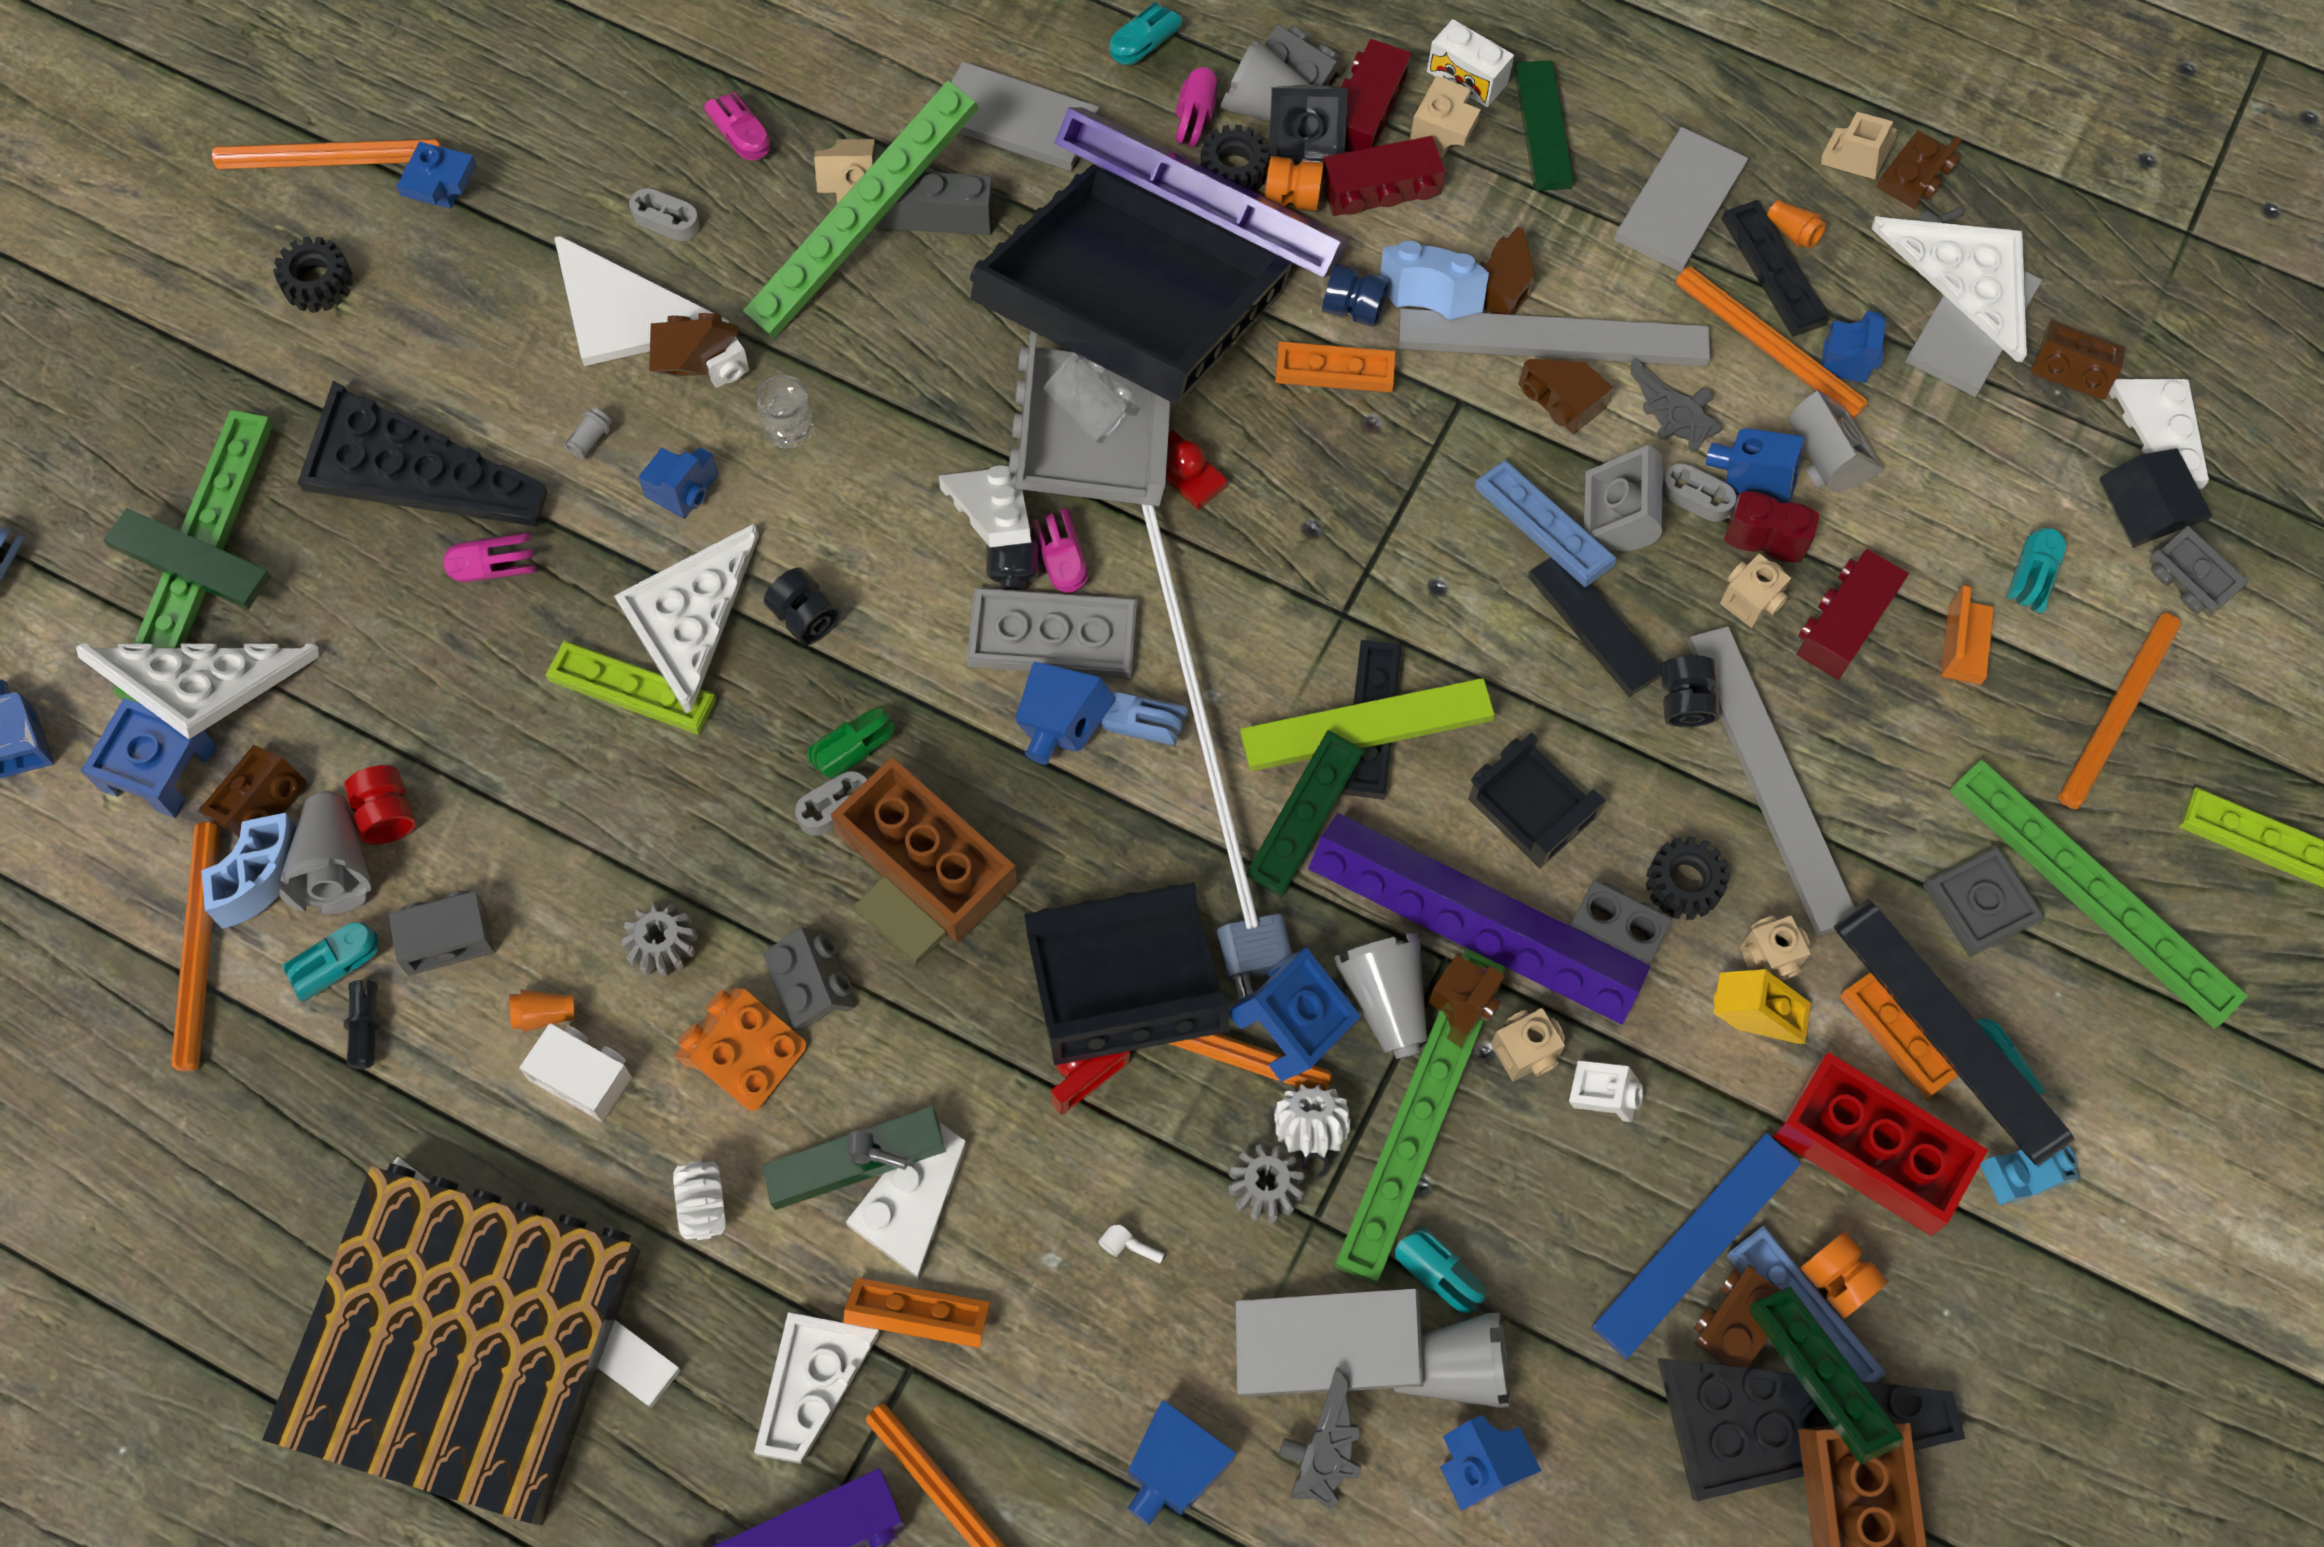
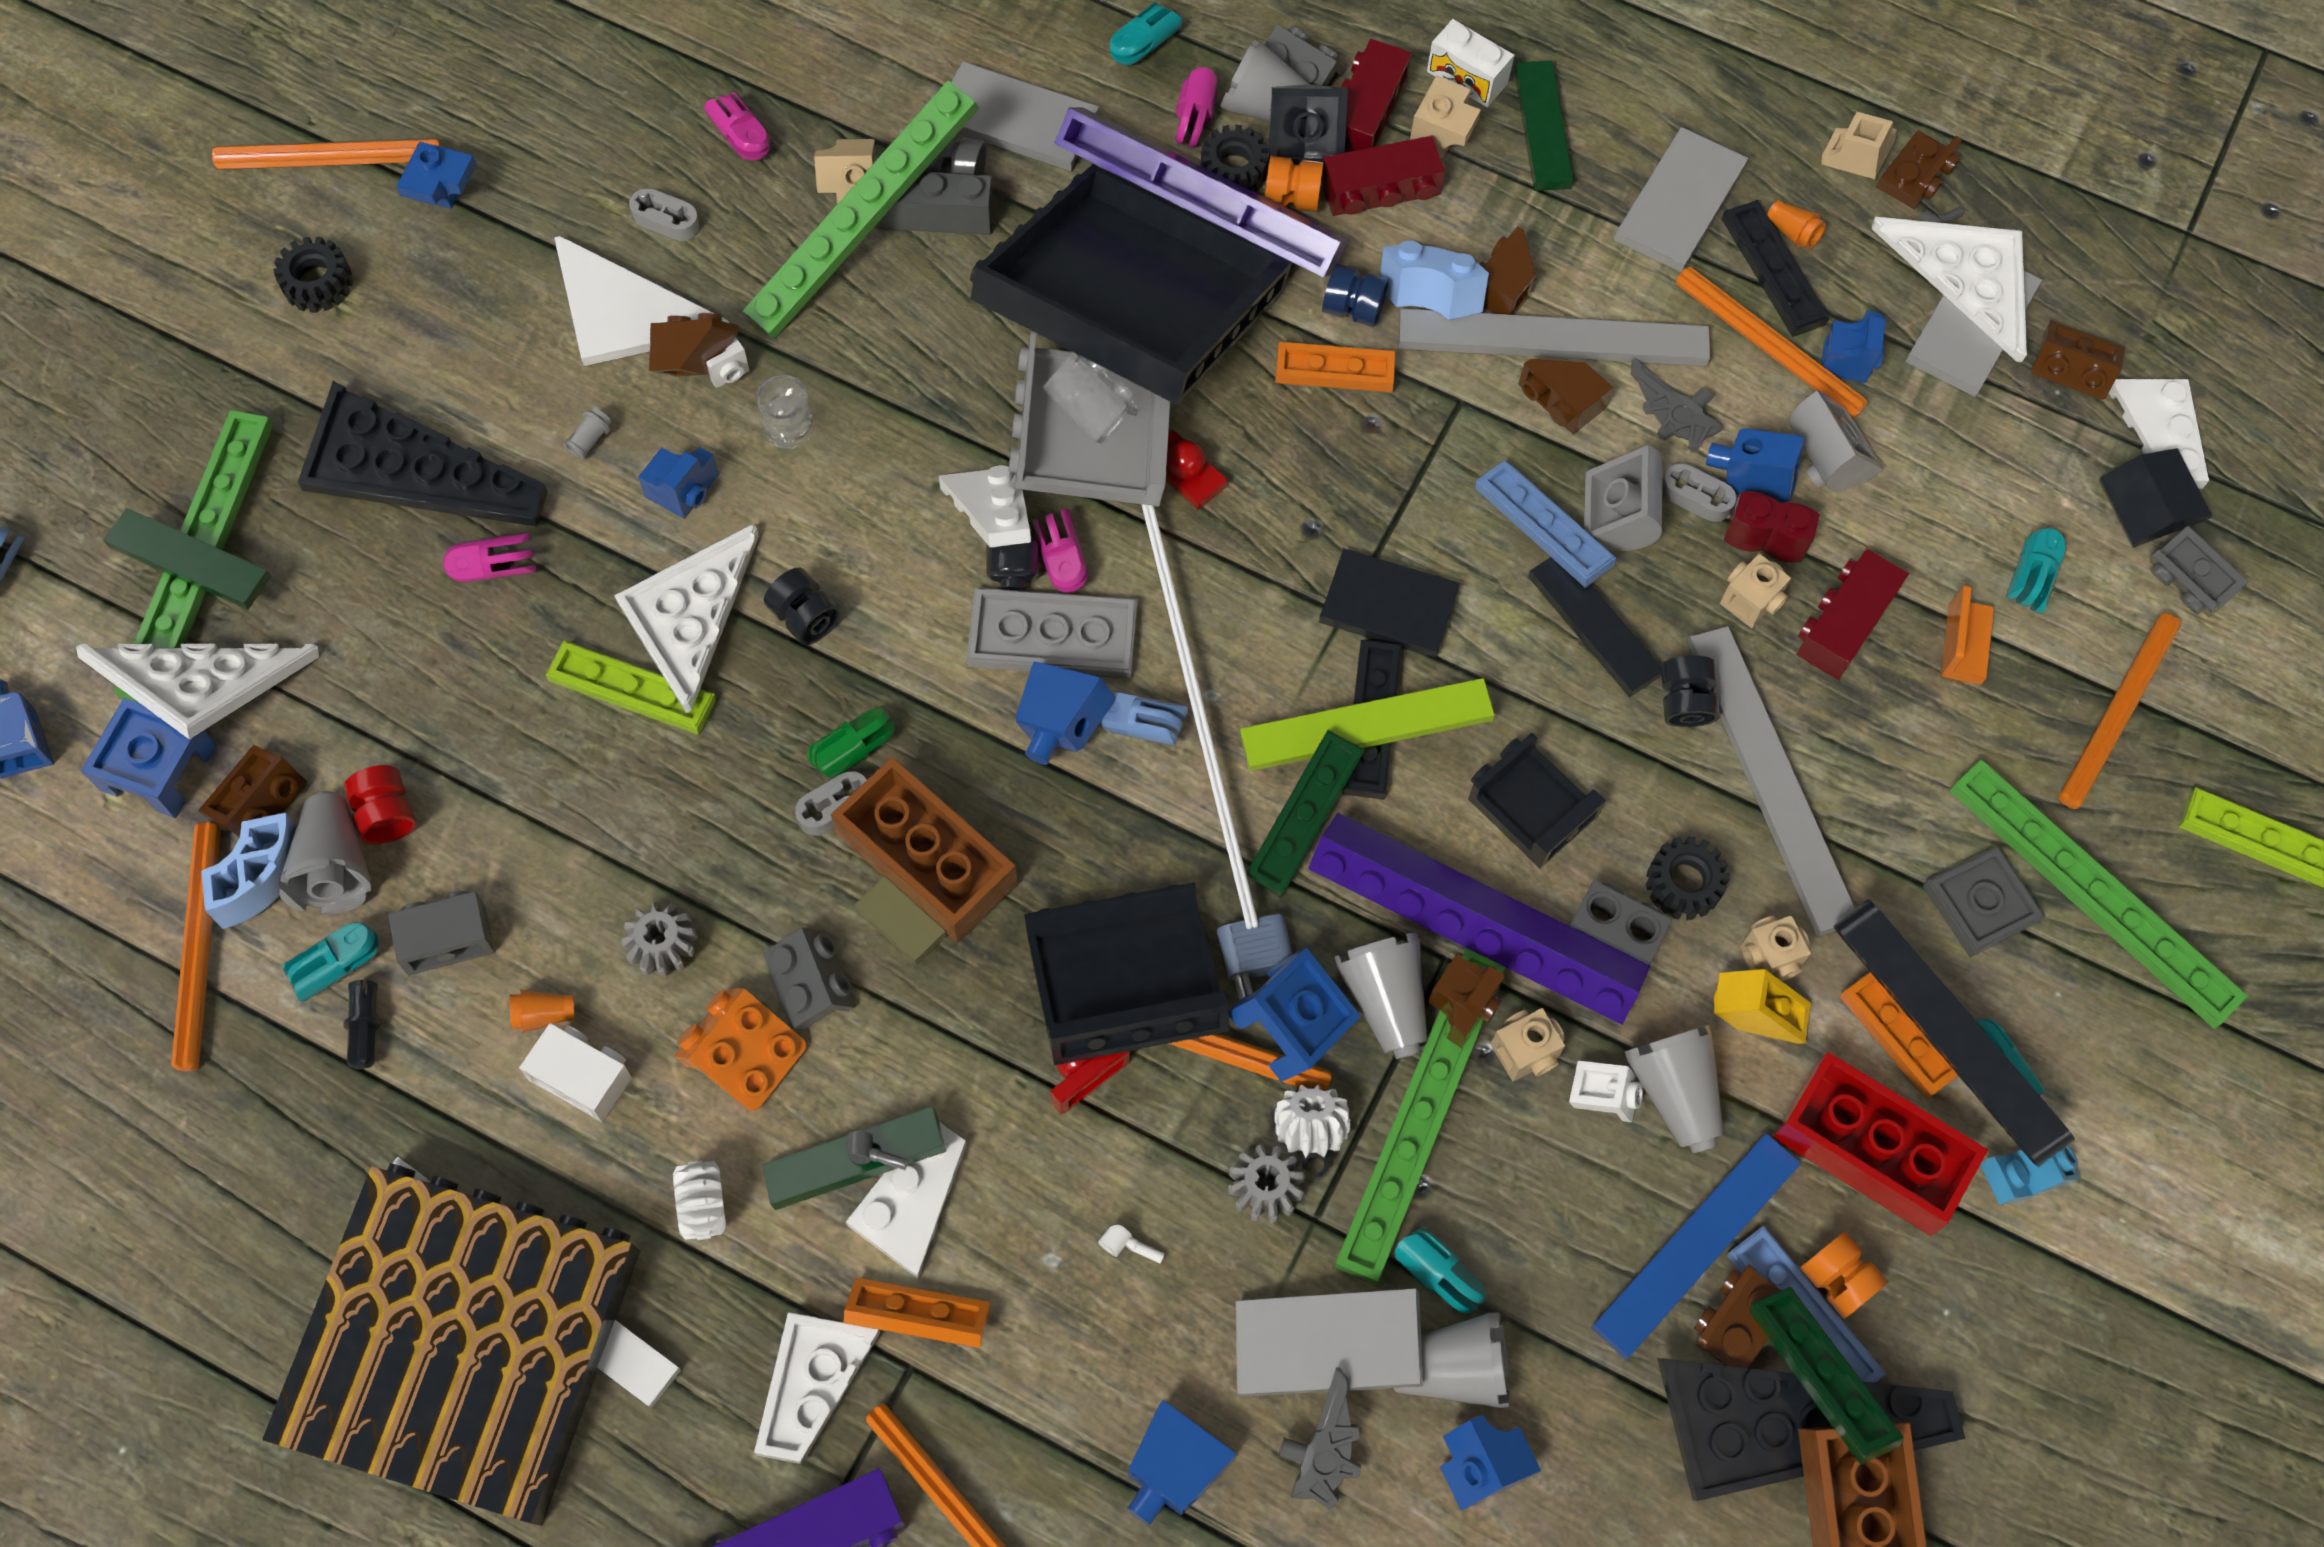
(968, 157): none -> dark grey wheel
(1389, 602): none -> black tile
(1683, 1085): none -> light grey cone

